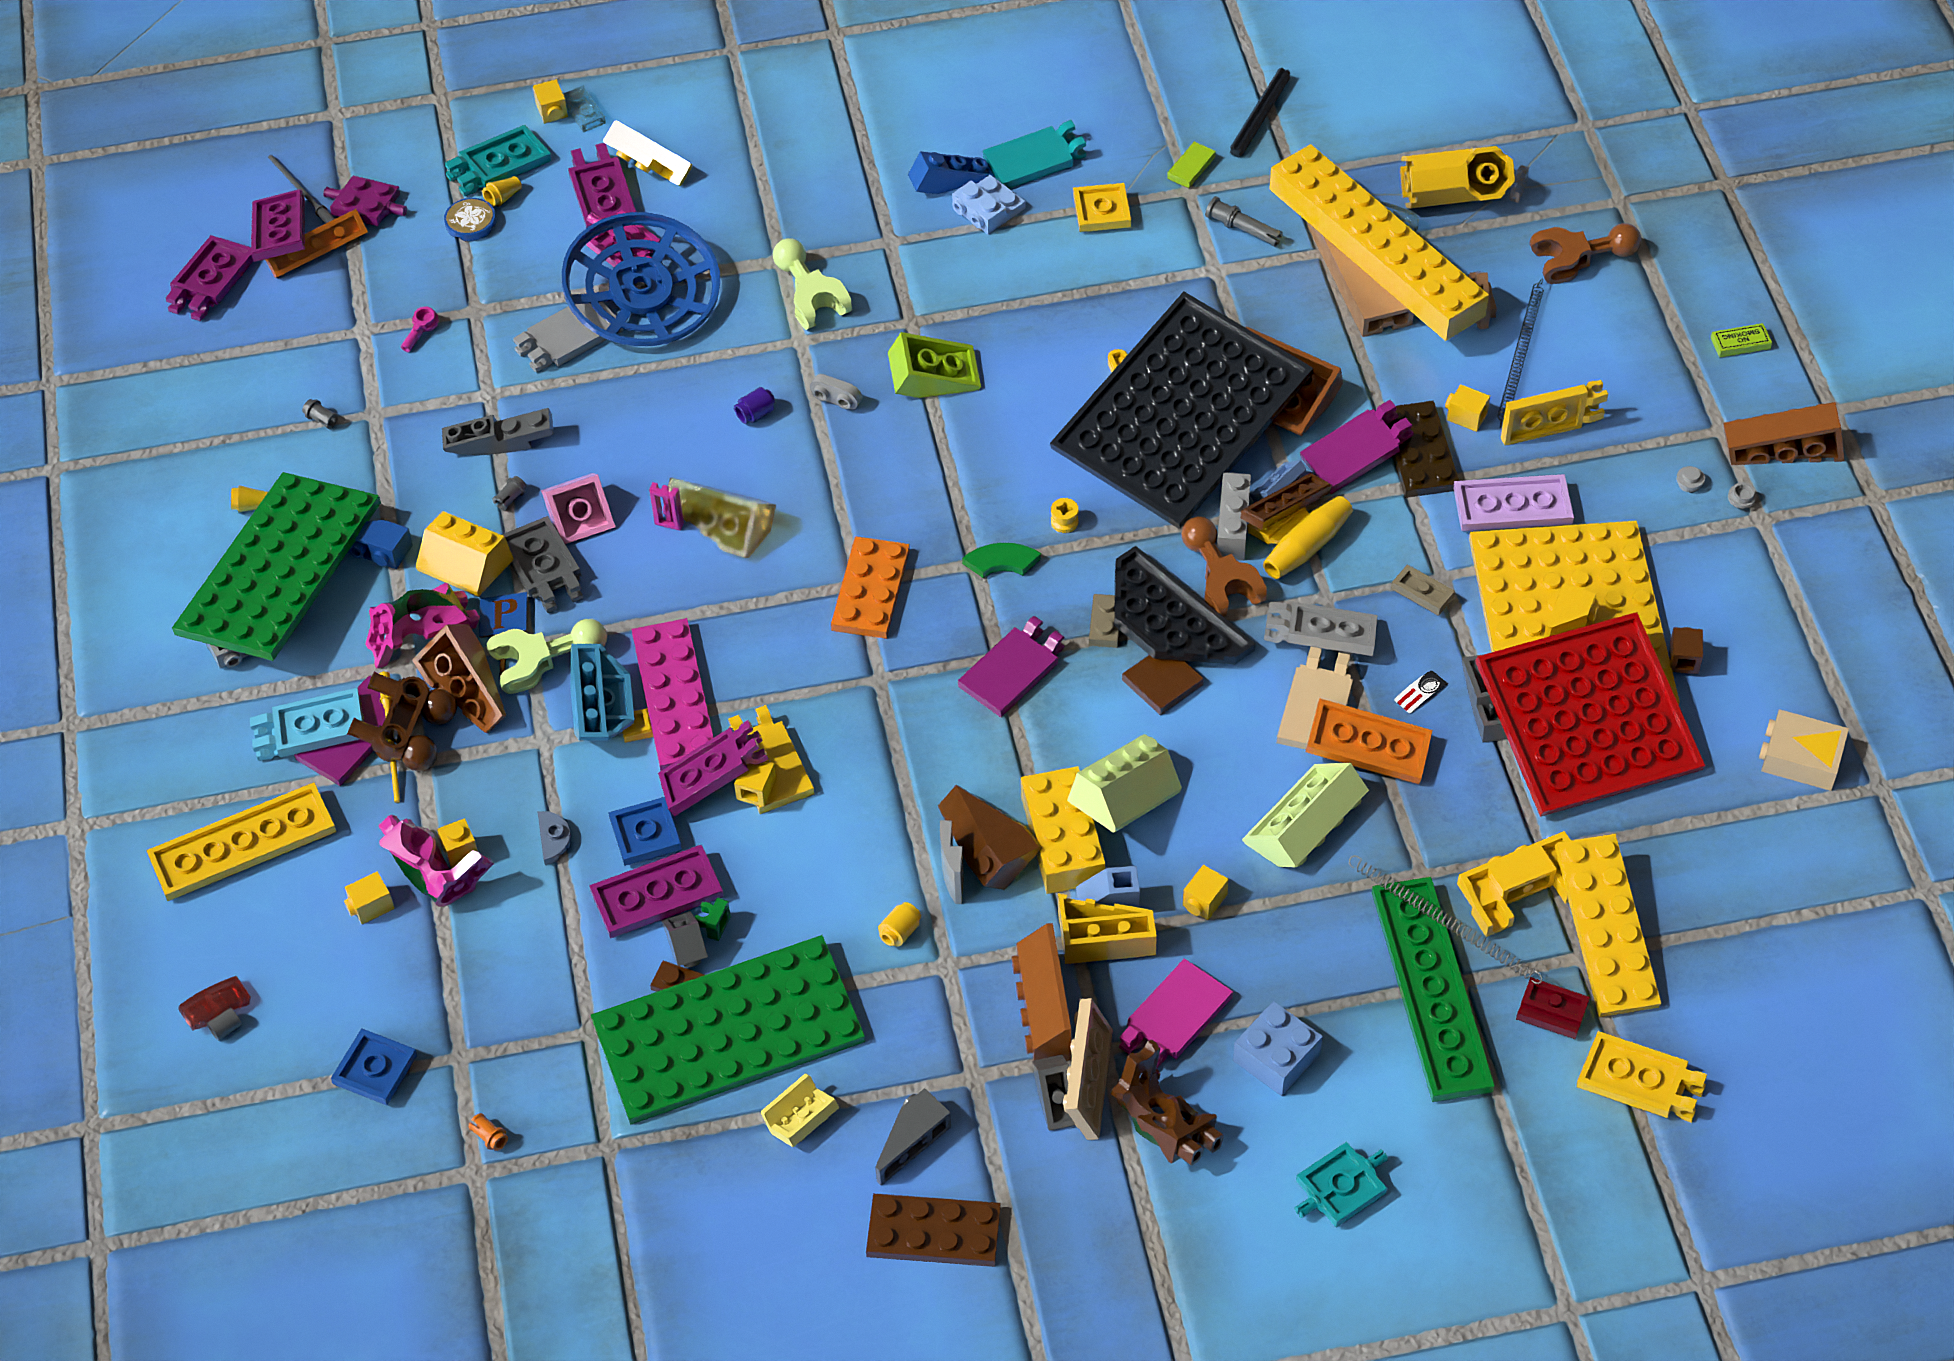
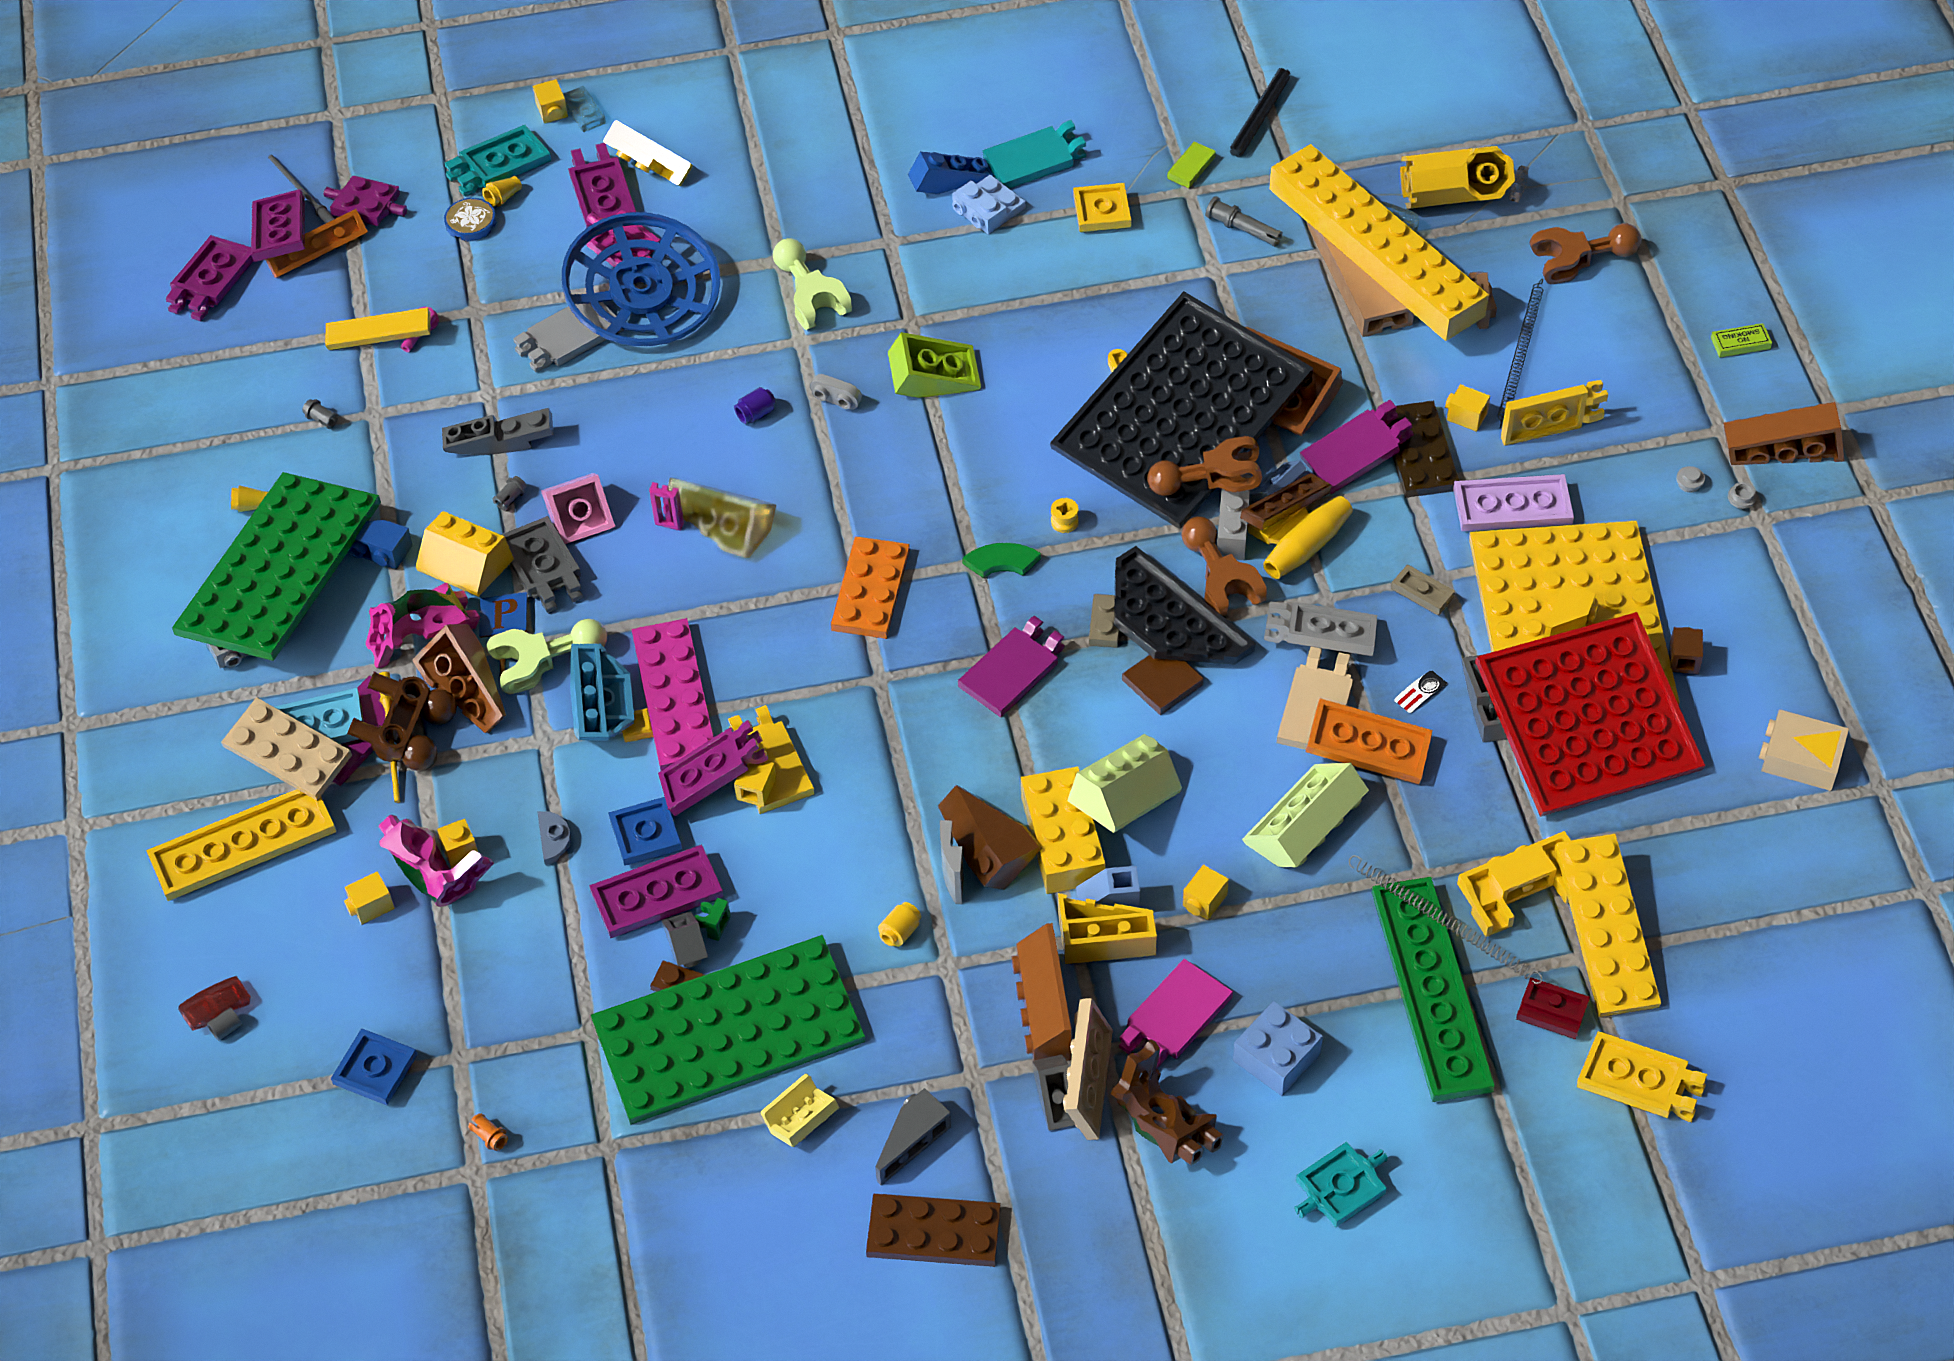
(286, 748): none -> tan plate
(377, 328): none -> yellow tile
(1220, 467): none -> dark orange piece

